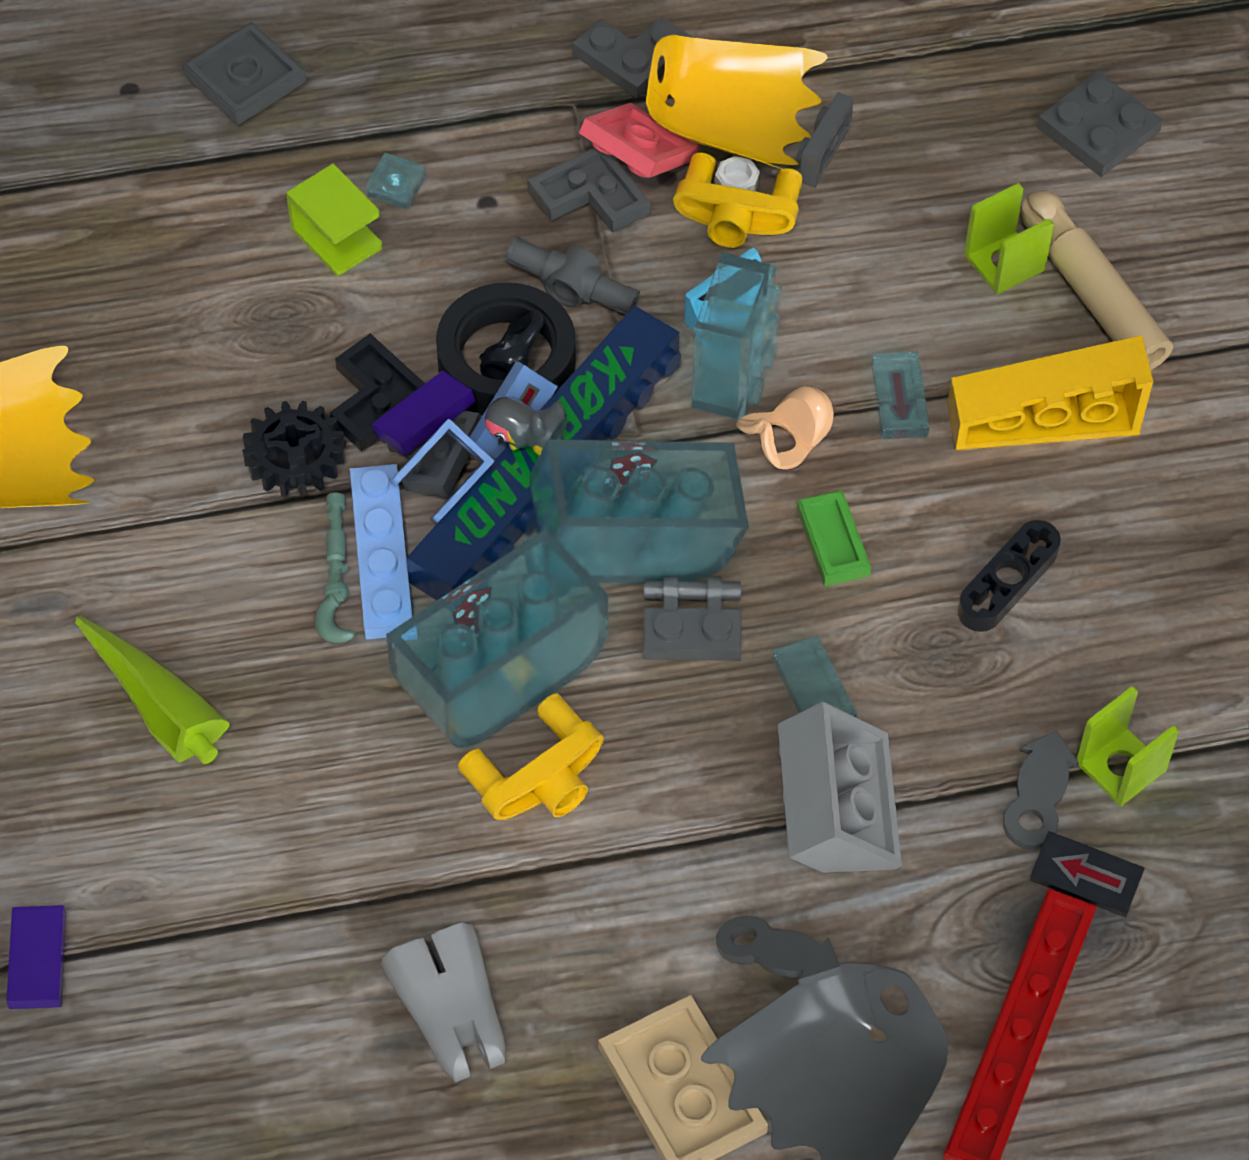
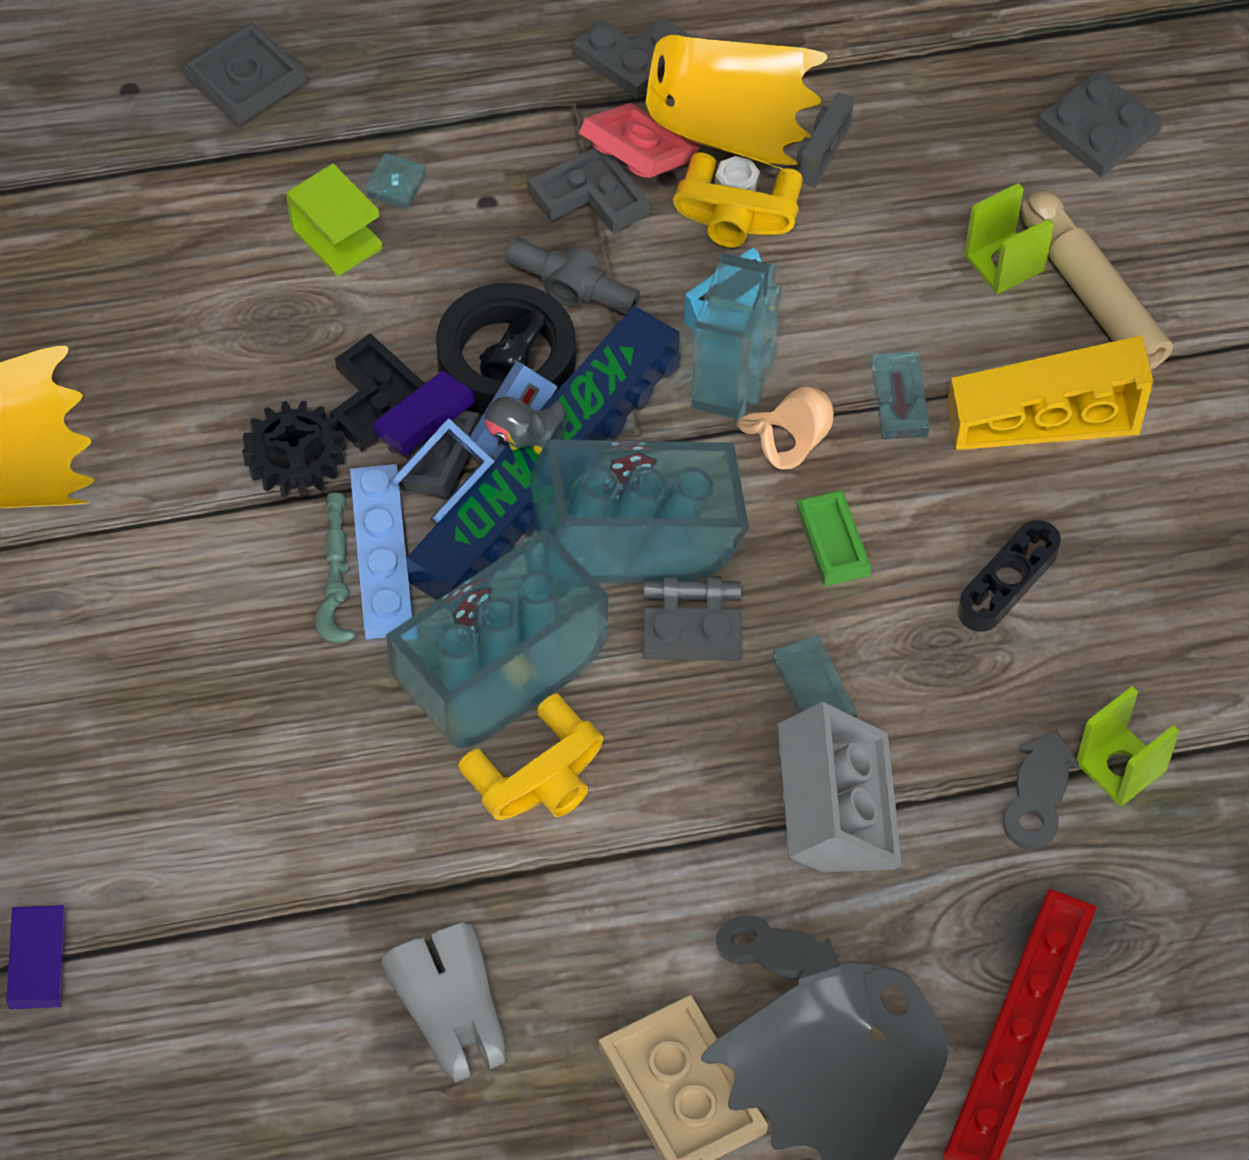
(168, 705): lime piece -> none
(1087, 874): black tile -> none

